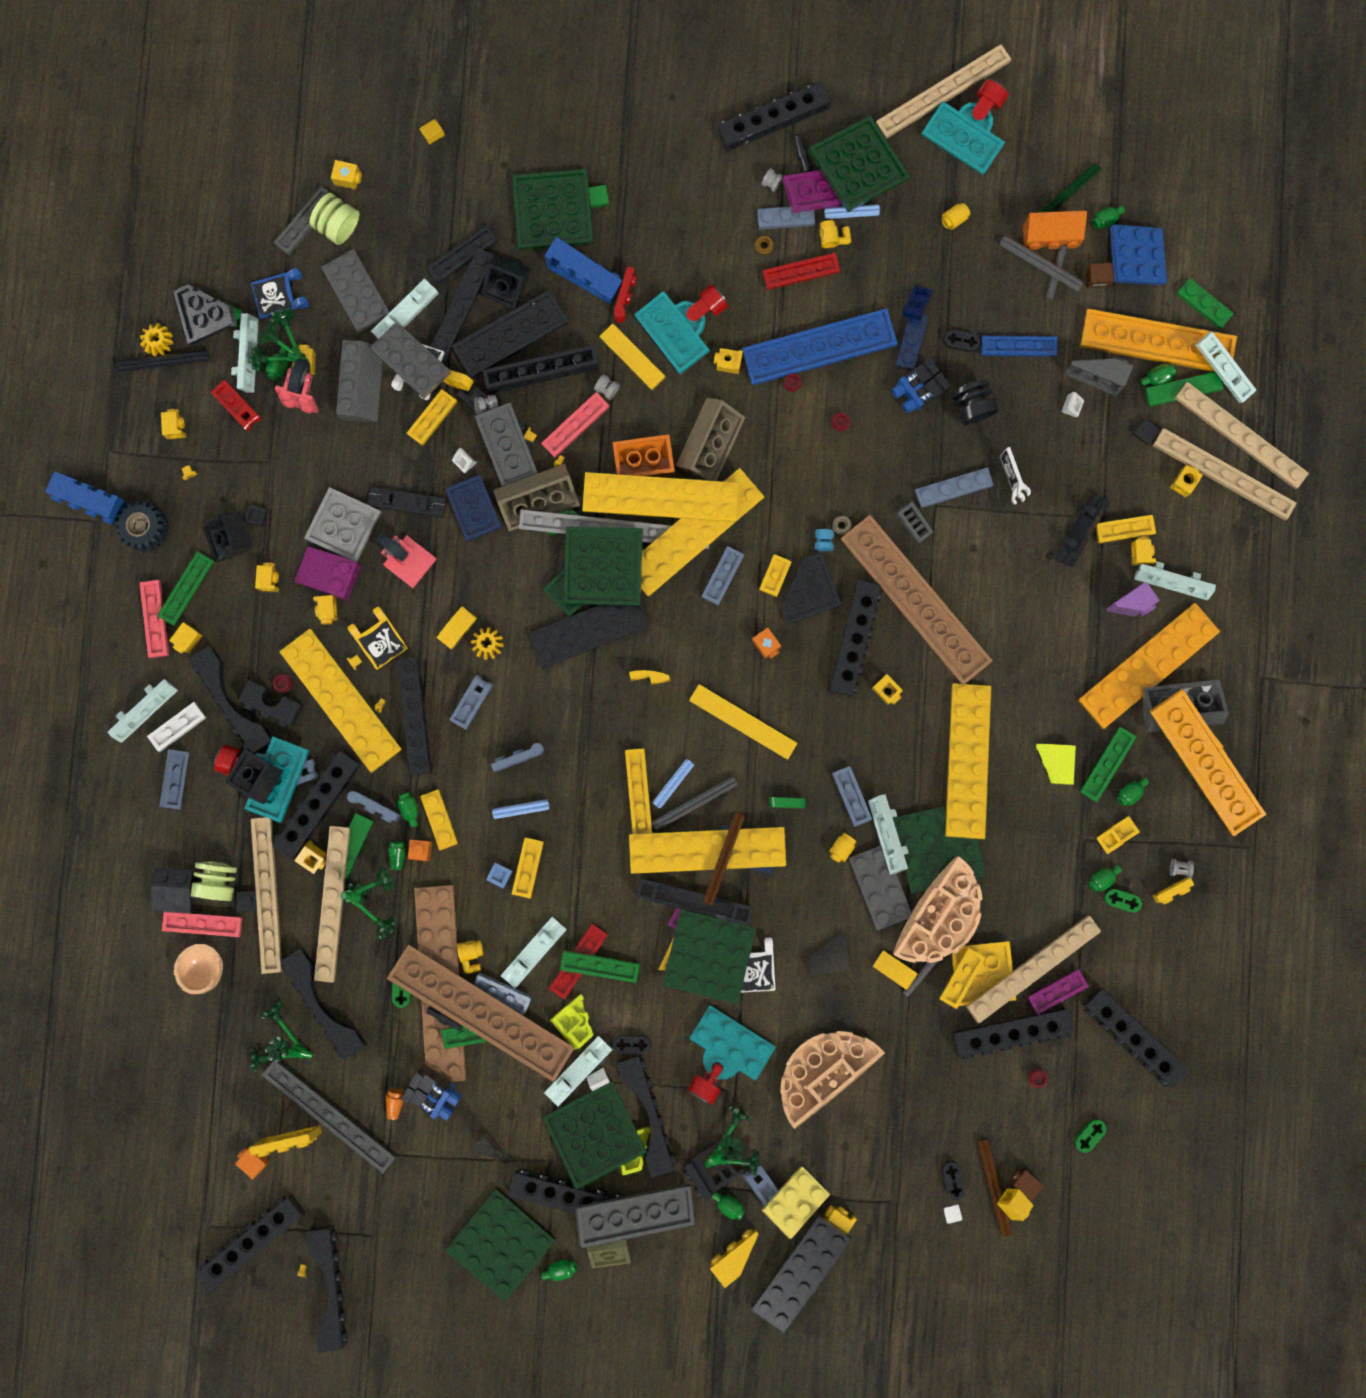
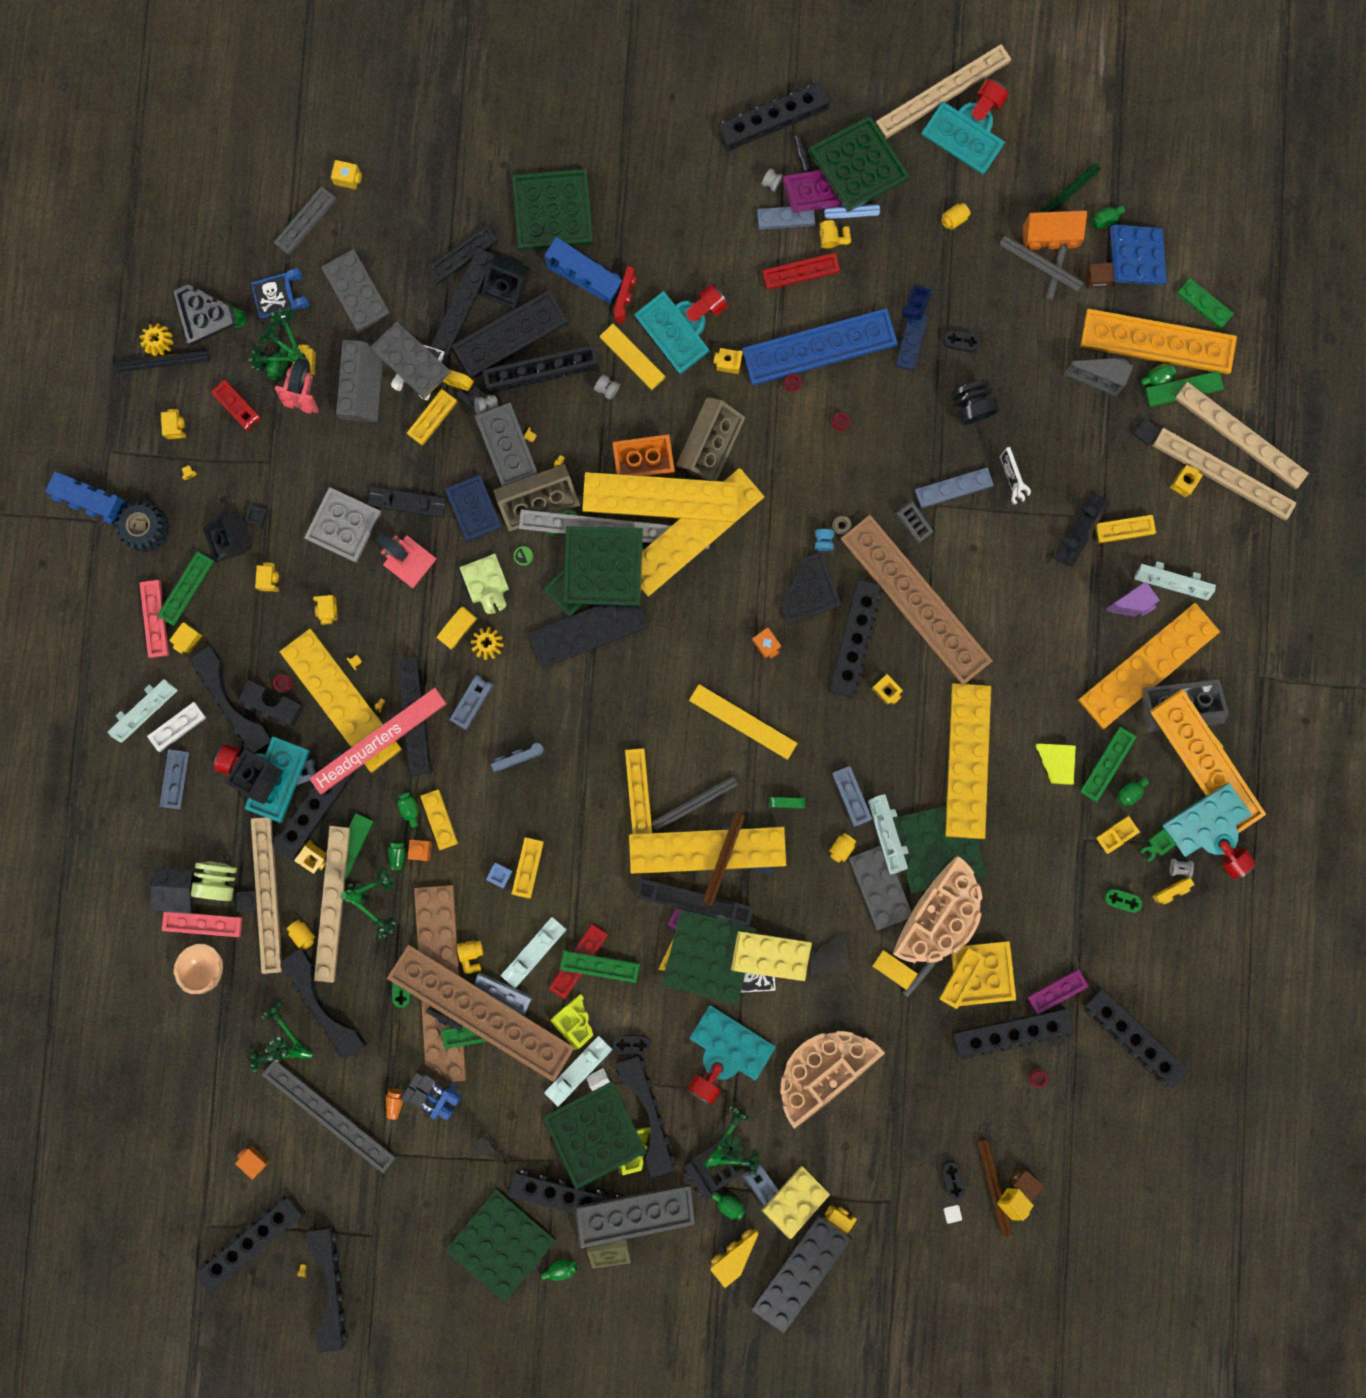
(247, 340): light aqua hinge -> none
(283, 1142): yellow plate -> none
(301, 934): none -> yellow brick
(327, 573): magenta slope -> none
(334, 218): yellowish green wheel -> none
(372, 806): sand blue plate -> none
(378, 741): none -> coral tile
(380, 642): flag -> none
(407, 308): light aqua hinge -> none
(432, 131): yellow slope -> none
(463, 460): white slope -> none
(486, 583): none -> yellowish green plate
(520, 809): light blue axle -> none
(523, 556): none -> bright green tile
(575, 425): coral plate -> none
(598, 196): green tile -> none
(655, 677): yellow slope -> none
(673, 783): light blue axle -> none
(722, 576): sand blue plate -> none
(764, 240): pearl gold plate -> none
(771, 956): none -> light yellow plate
(775, 575): yellow plate -> none
(914, 389): hips -> none
(1019, 346): blue tile -> none
(1033, 969): tan plate -> none
(1073, 404): white slope -> none
(1094, 1138): green beam -> none
(1104, 879): green plant -> none
(1142, 552): yellow brick -> none
(1159, 844): none -> green plate
(1213, 826): none -> teal plate
(1225, 367): light aqua hinge -> none

